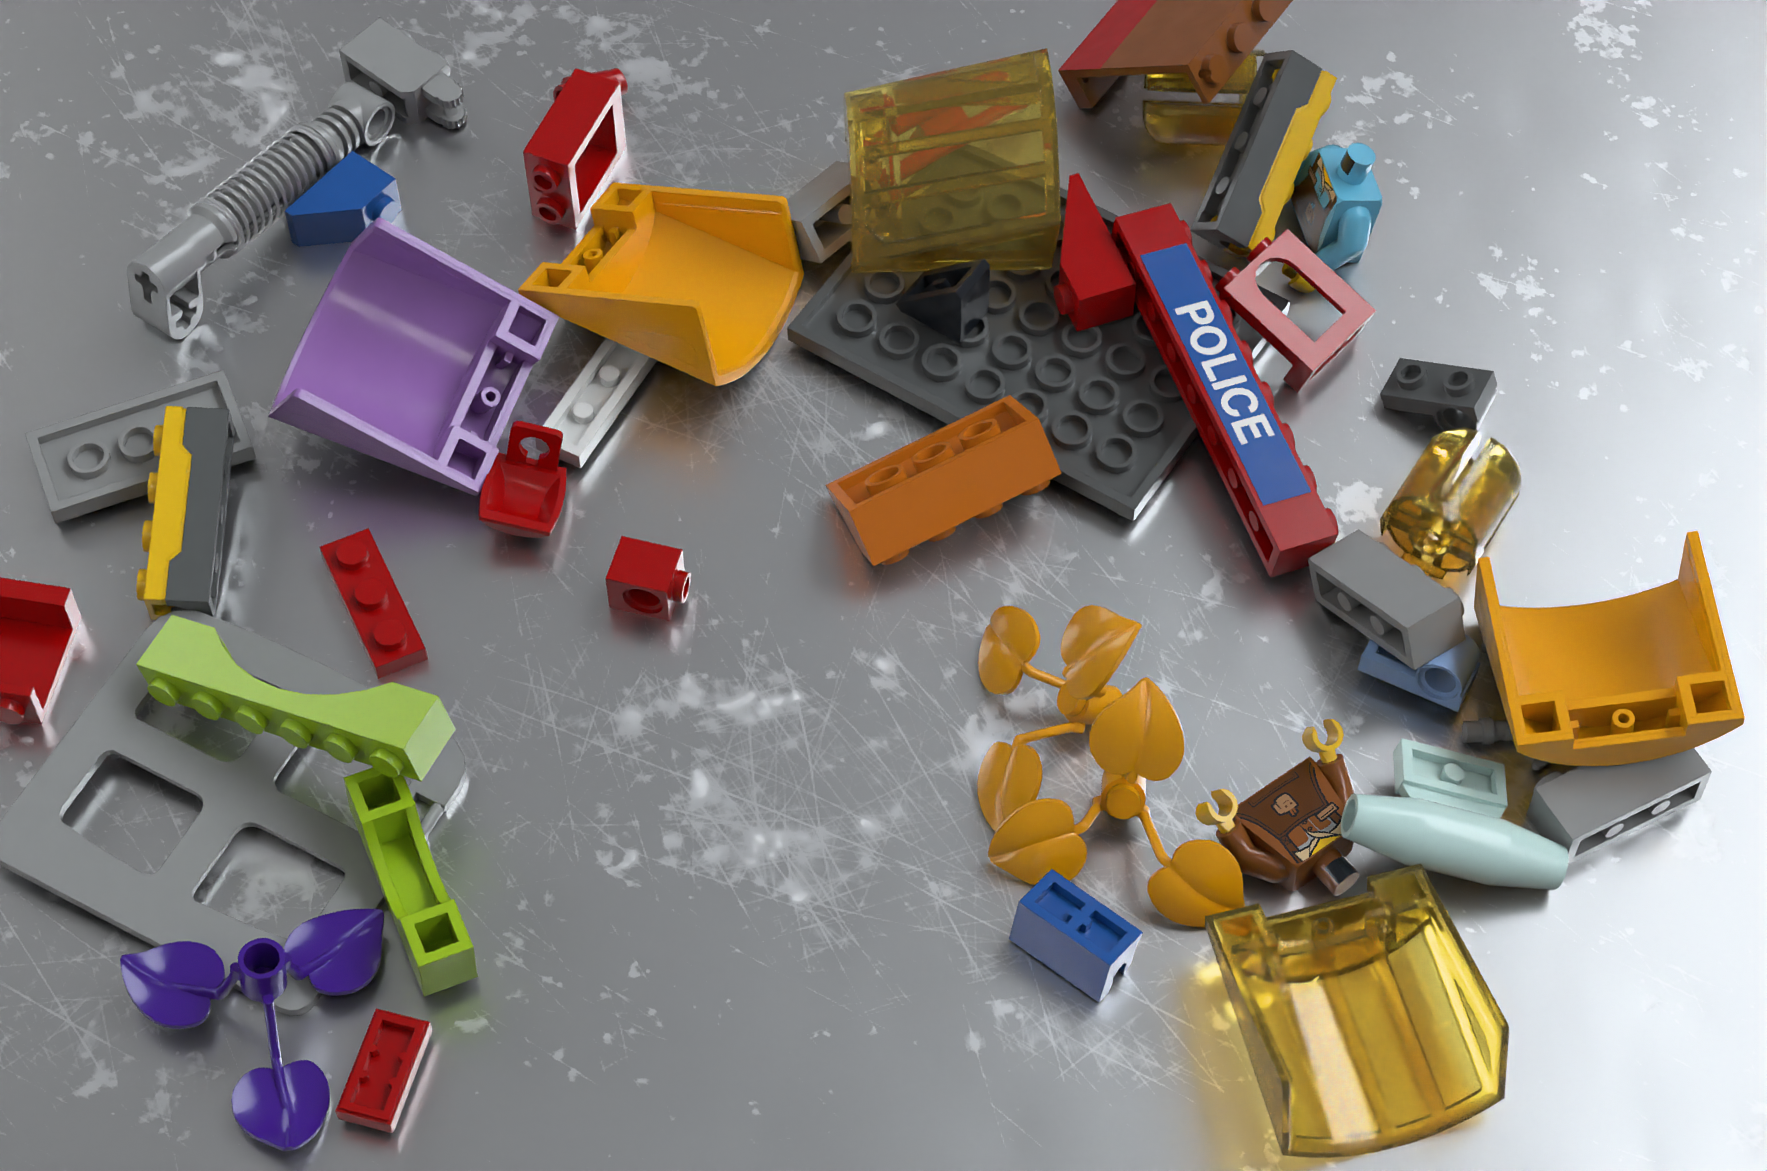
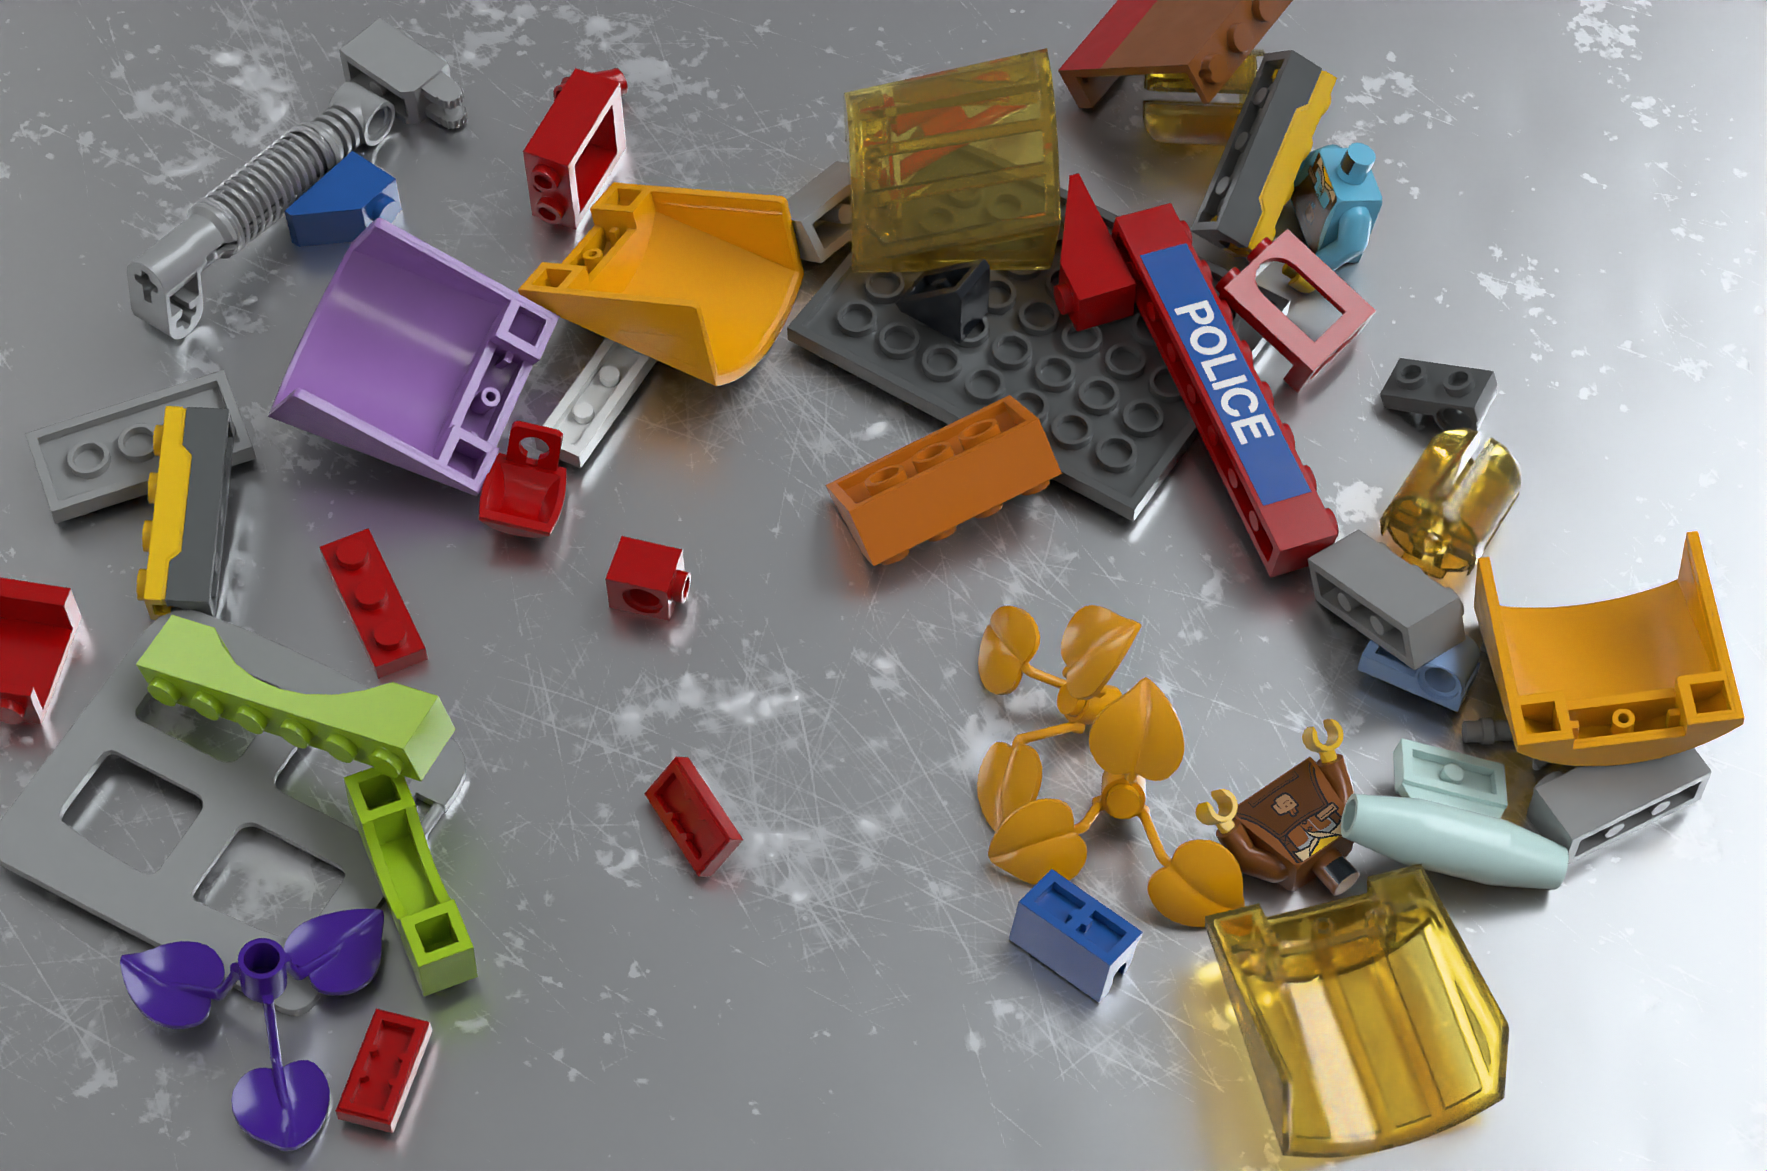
(693, 816): none -> red plate

